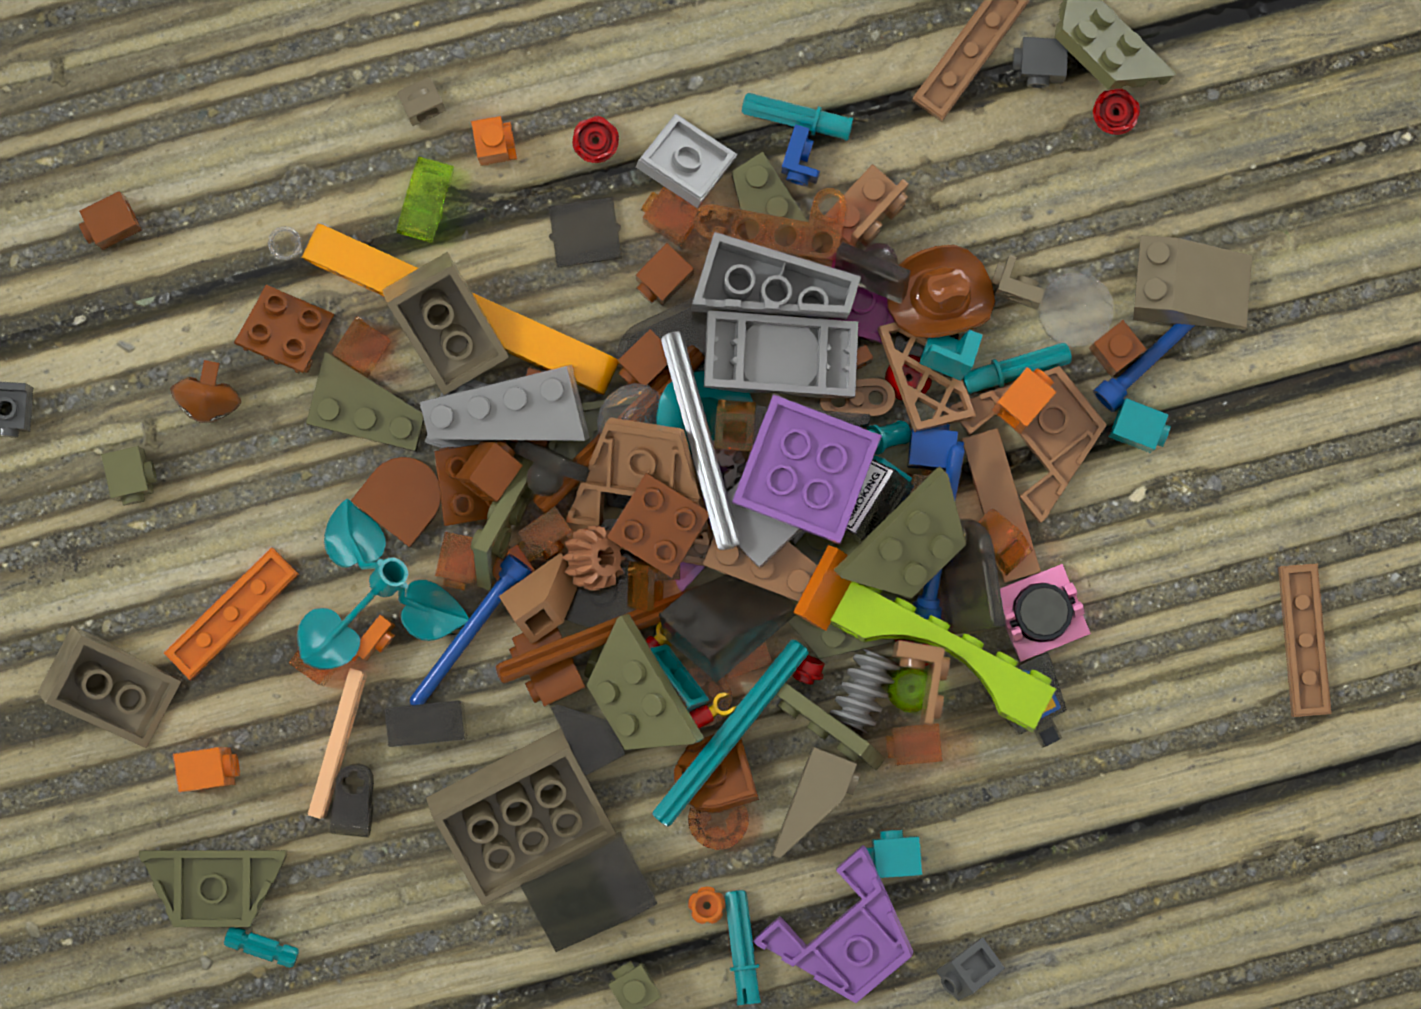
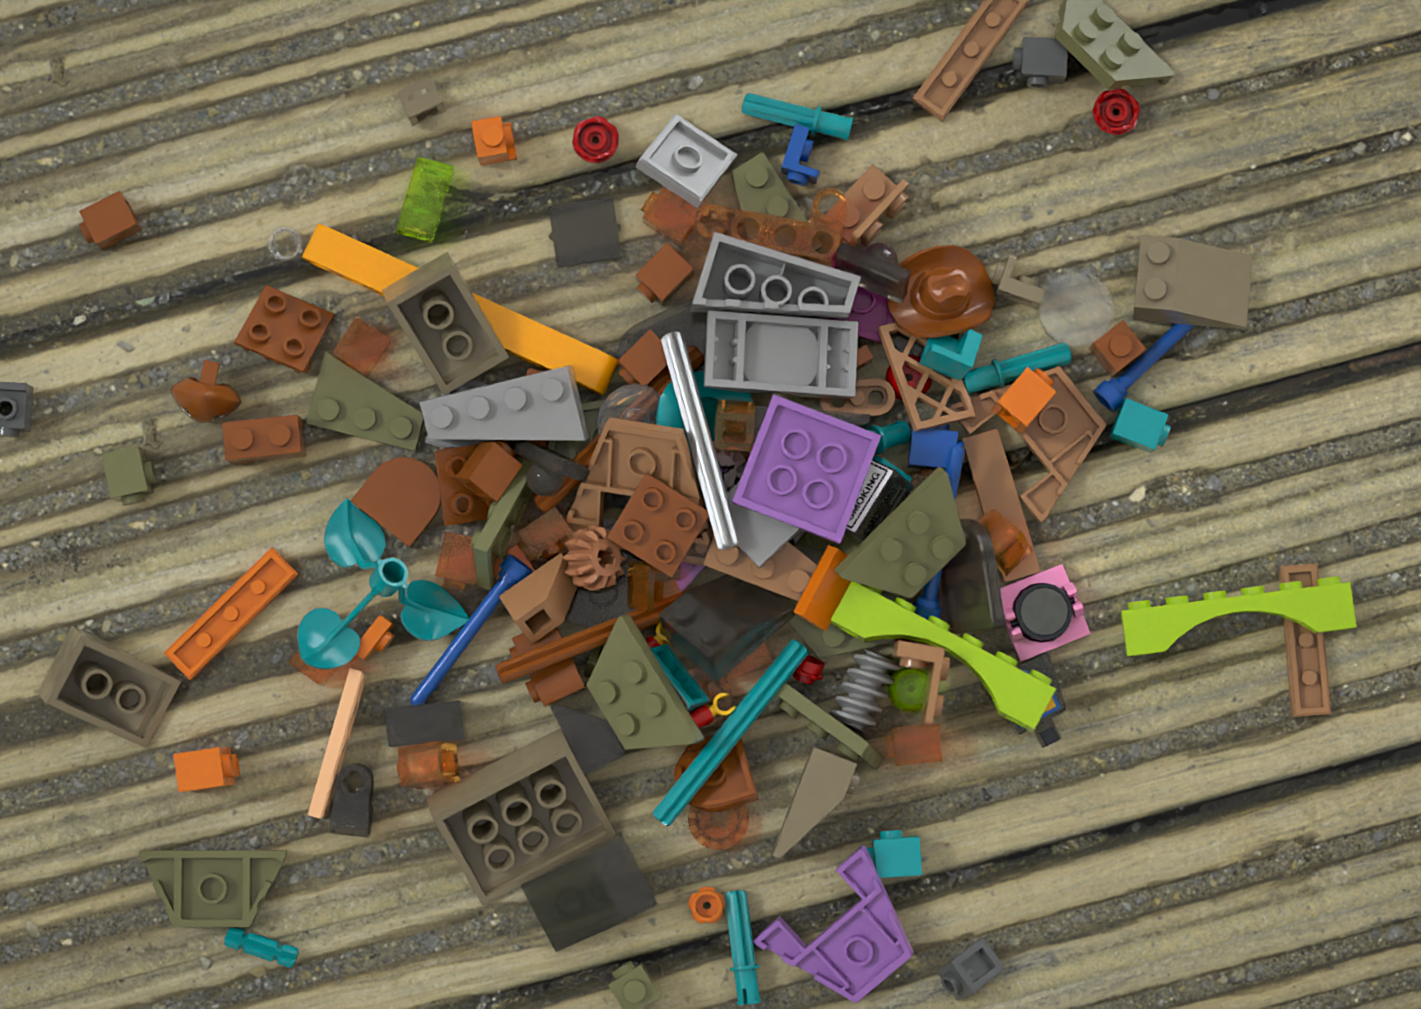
(264, 439): none -> dark orange brick
(428, 765): none -> clear orange brick
(1316, 608): none -> lime arch

